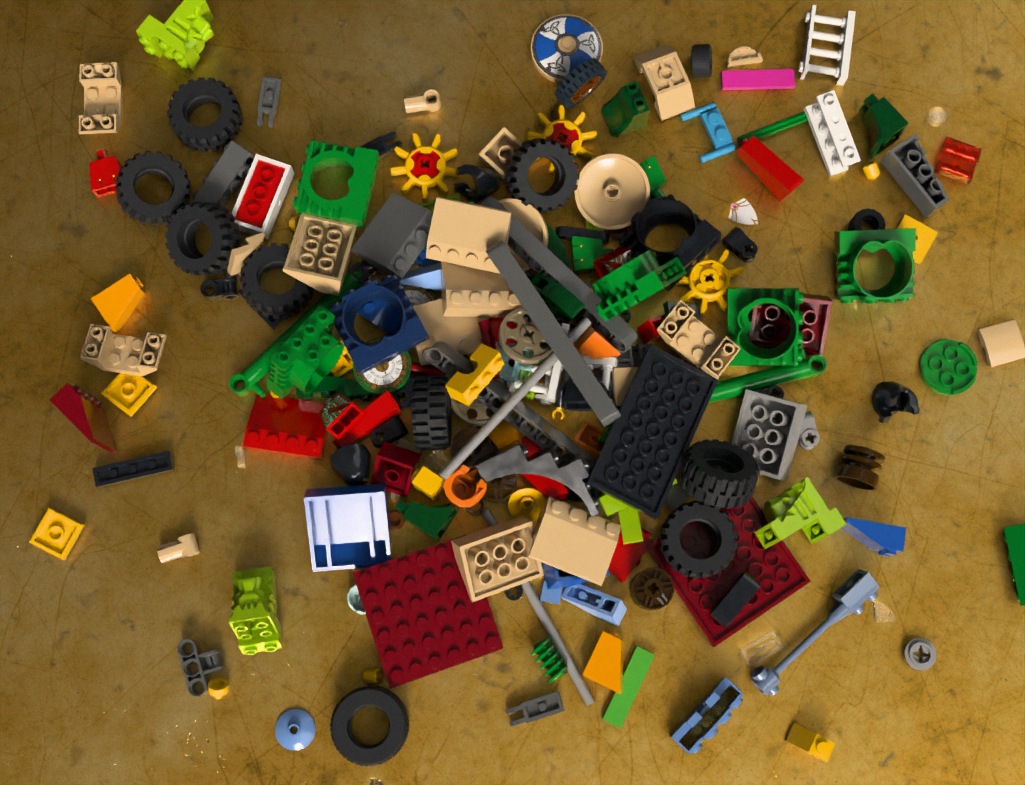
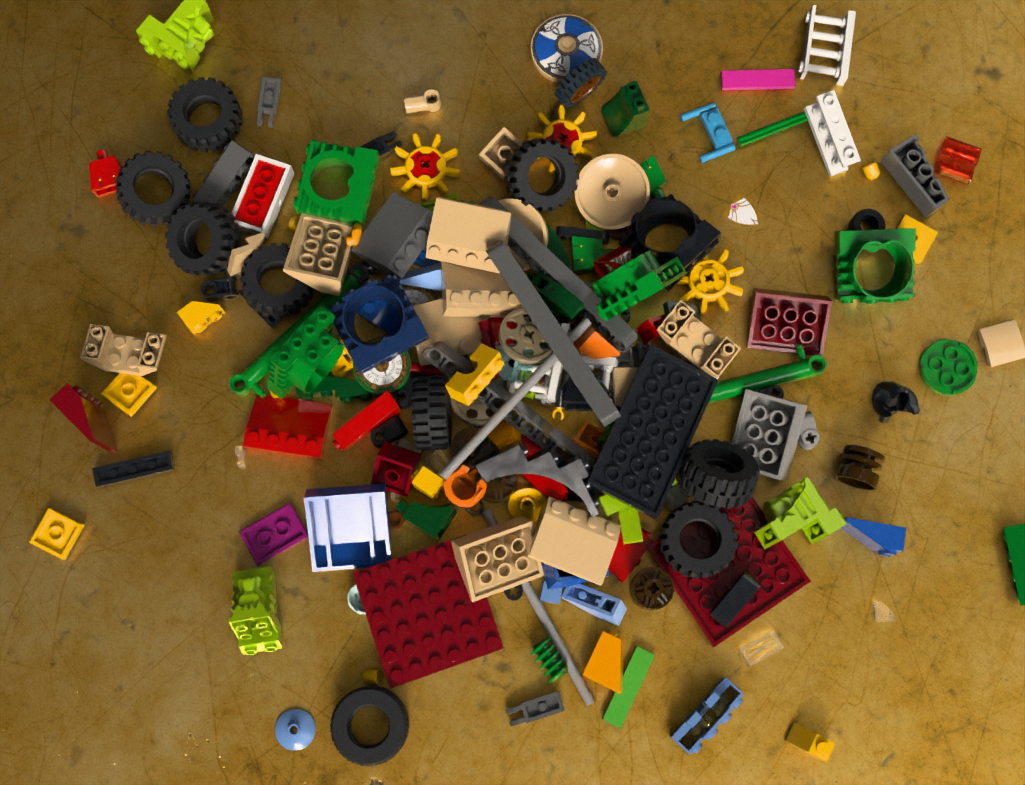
(101, 98): tan slope -> none
(119, 301): light orange slope -> none
(183, 547): tan piece -> none
(200, 314): none -> yellow slope
(207, 663): dark grey piece -> none
(218, 687): yellow tile -> none
(274, 534): none -> magenta tile
(339, 415): torso -> none
(352, 464): black piece -> none
(356, 234): none -> light orange arm
(485, 181): black piece -> none
(666, 81): tan slope -> none
(701, 61): black tyre -> none
(739, 243): black piece -> none
(739, 305): green hose -> none
(743, 56): tan tile -> none
(768, 167): red slope -> none
(848, 600): sand blue bar -> none
(882, 123): dark green hips -> none
(926, 647): light grey gear -> none
(936, 116): clear tile -> none

